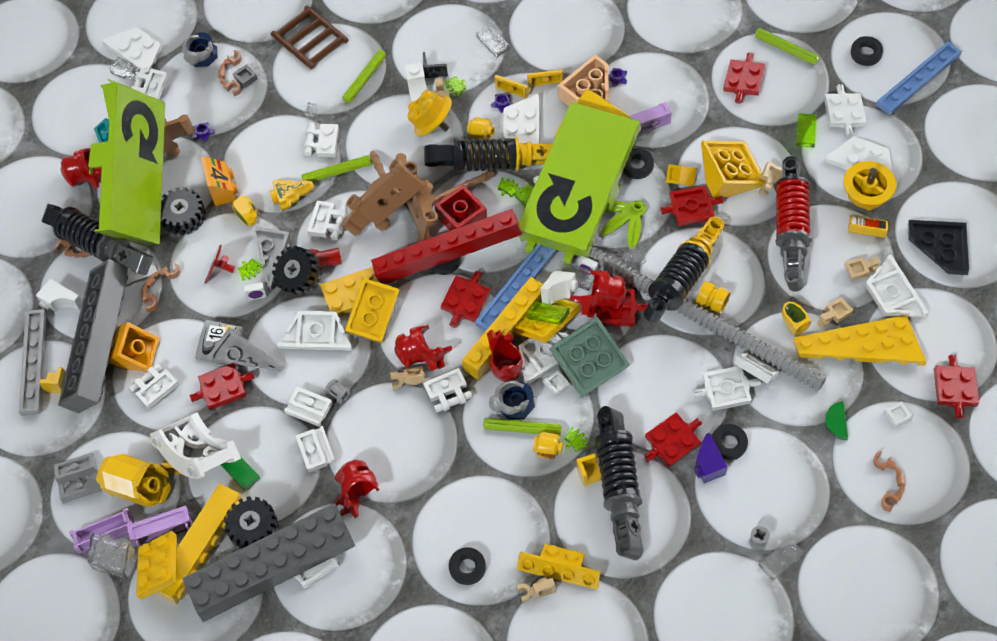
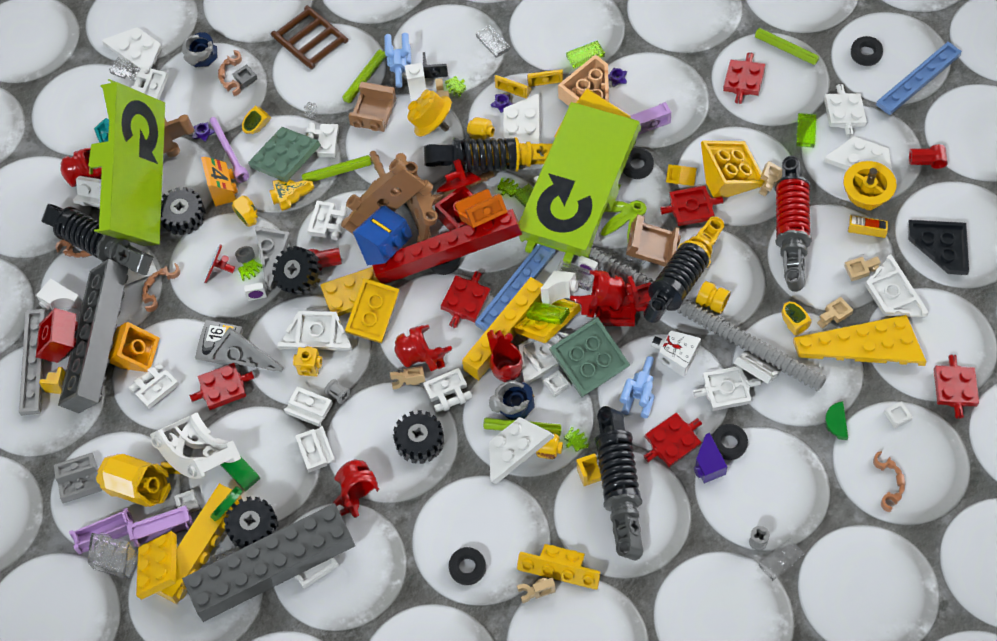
(56, 335): none -> red brick
(88, 191): none -> white bracket
(187, 499): none -> white tile
(226, 503): none -> green tile
(240, 173): none -> lavender piece
(245, 254): none -> dark grey tile
(255, 120): none -> rock
(284, 154): none -> sand green plate
(307, 361): none -> yellow brick
(373, 107): none -> medium nougat panel
(382, 235): none -> blue slope
(398, 58): none -> light blue plant
(420, 446): none -> black wheel
(458, 178): none -> red shield
(480, 208): none -> orange panel
(515, 446): none -> white wing
(580, 55): none -> clear neon green tile
(638, 295): none -> red bracket
(639, 388): none -> light blue plant
(652, 242): none -> panel
(677, 351): none -> white torso
(933, 156): none -> red piece

